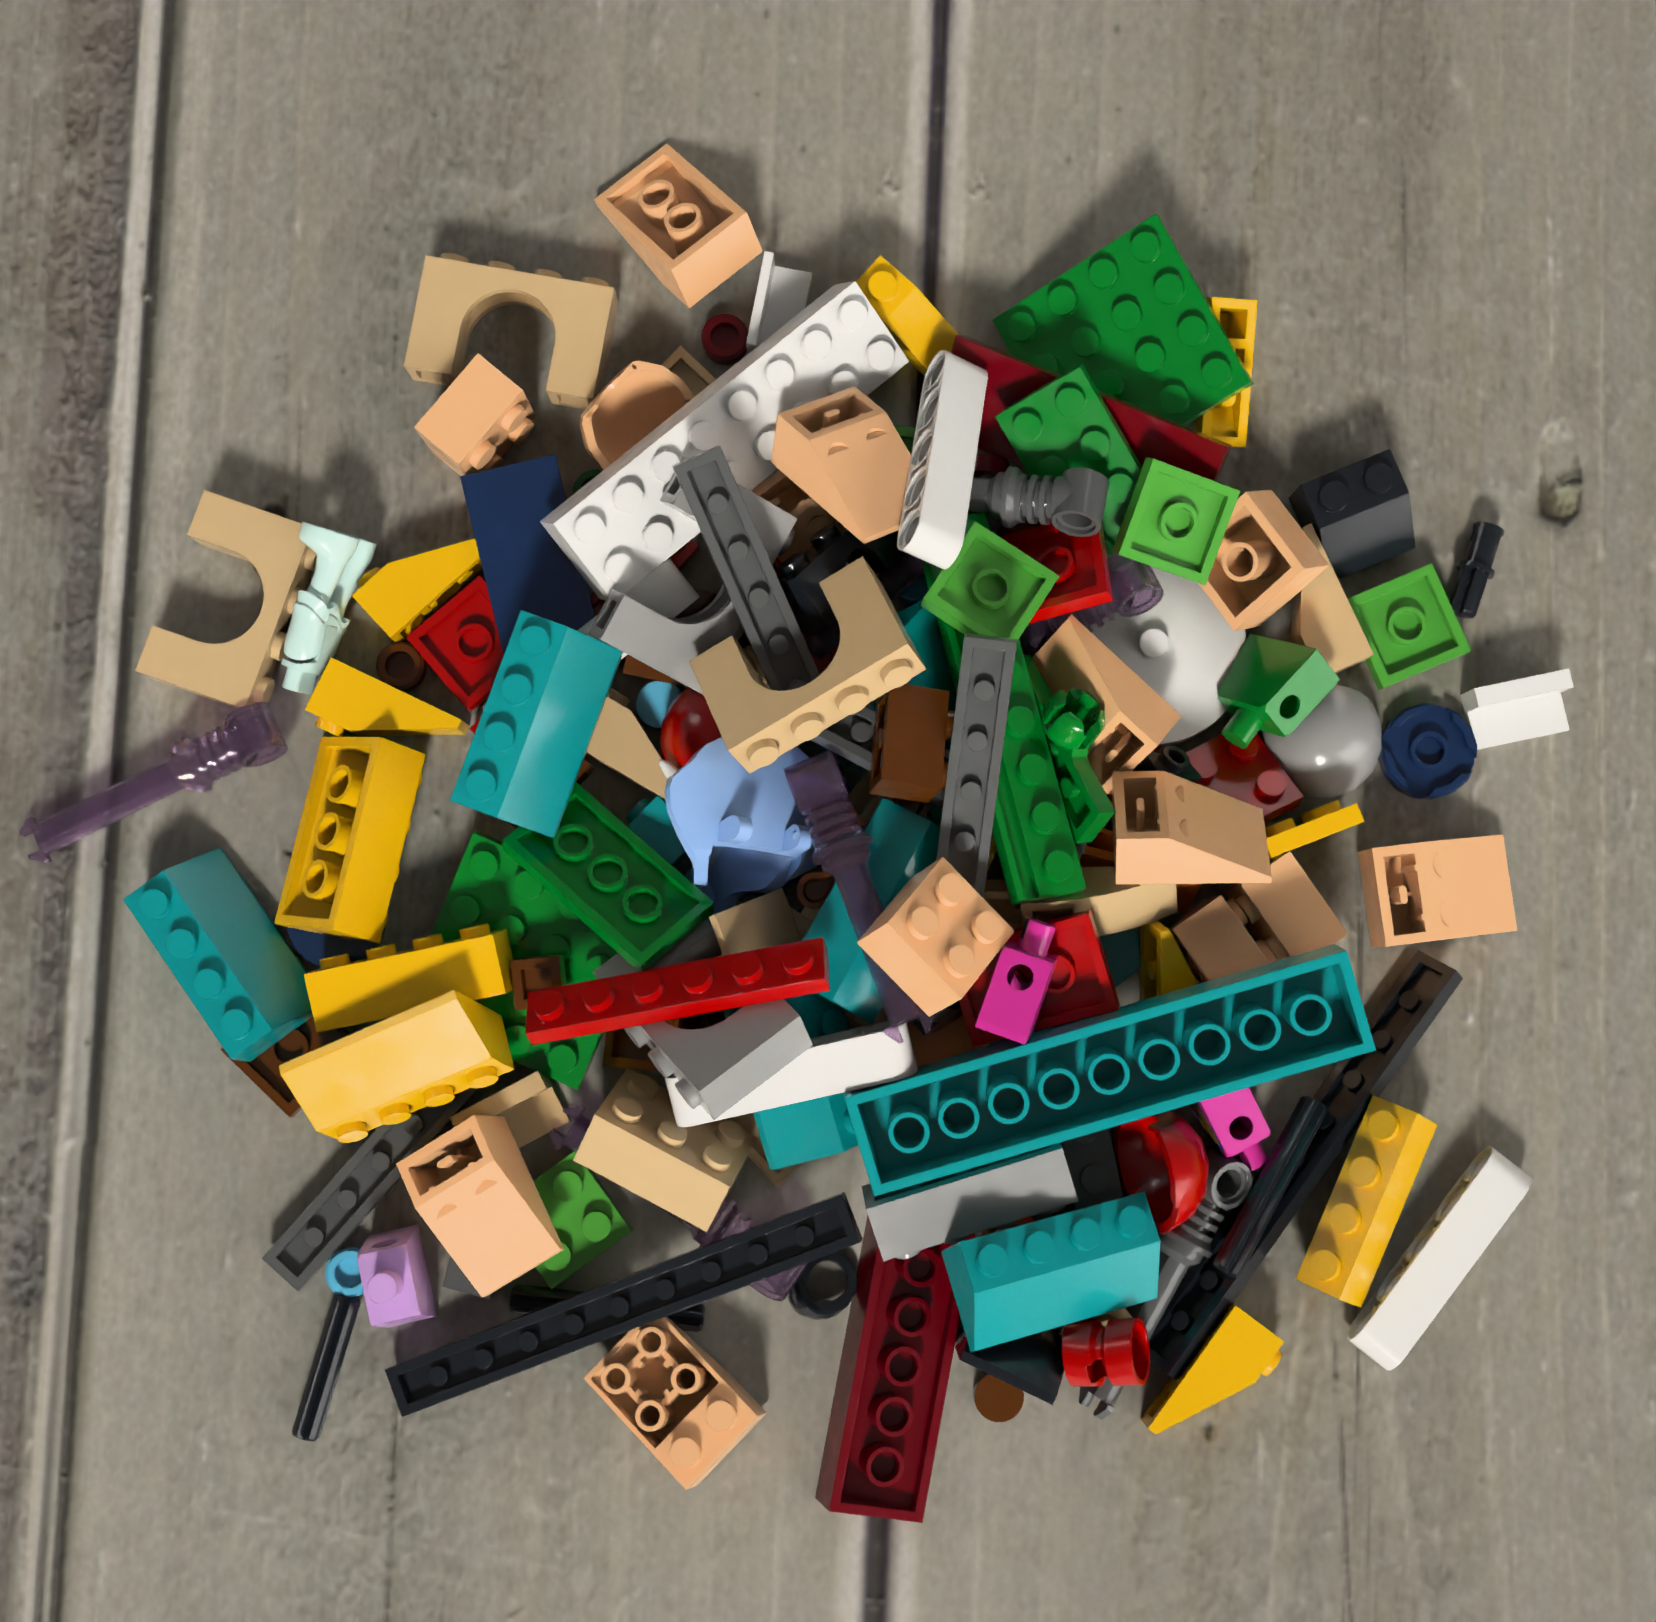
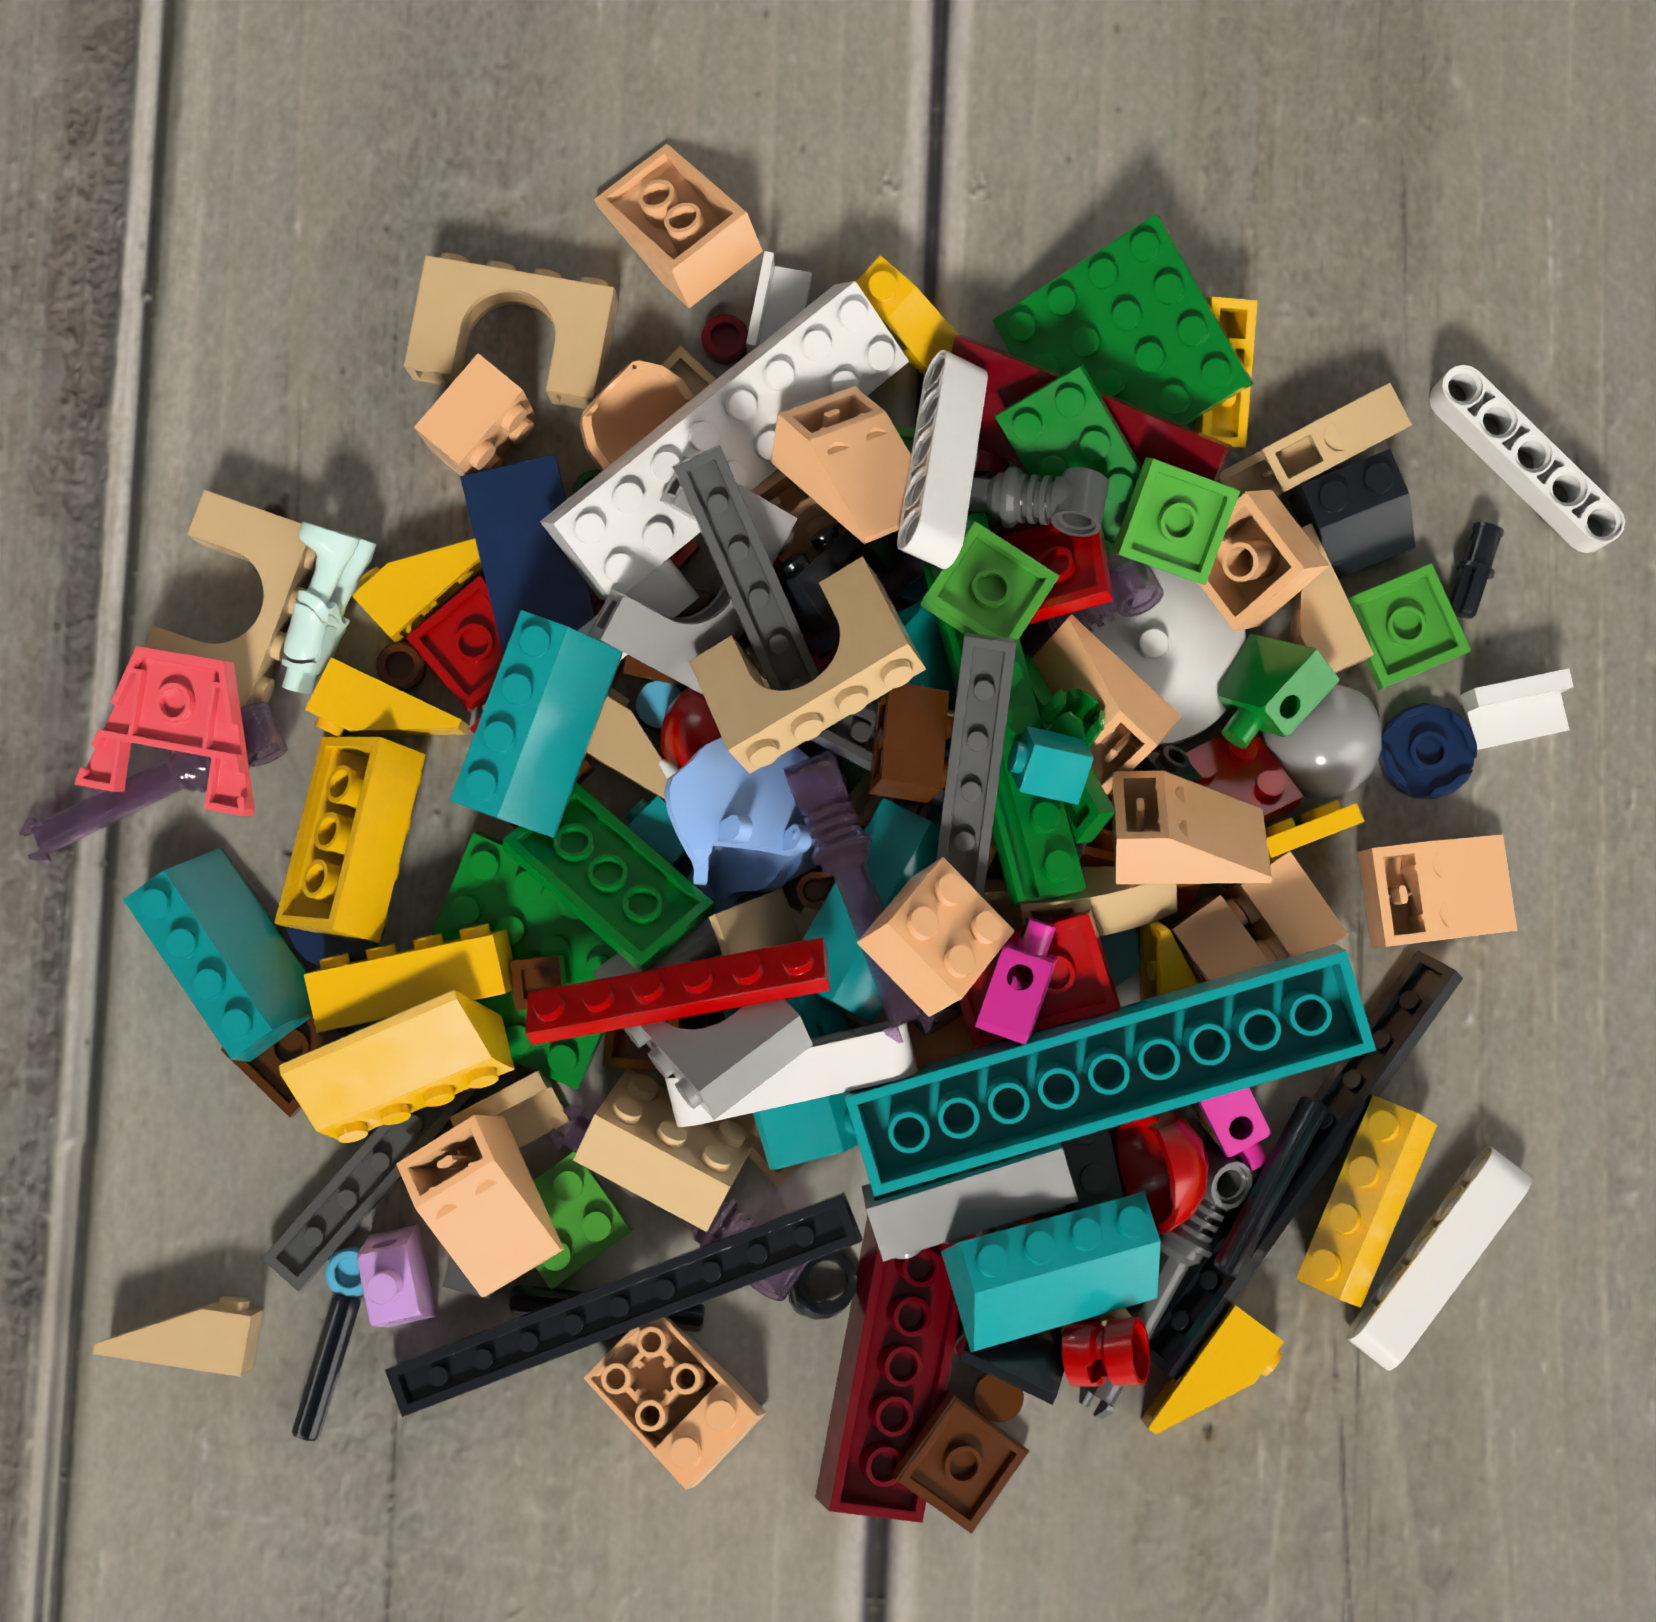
(177, 706): none -> coral wing
(207, 1339): none -> tan slope
(960, 1462): none -> reddish brown tile
(1050, 764): none -> teal brick
(1320, 444): none -> tan slope
(1550, 463): none -> white beam

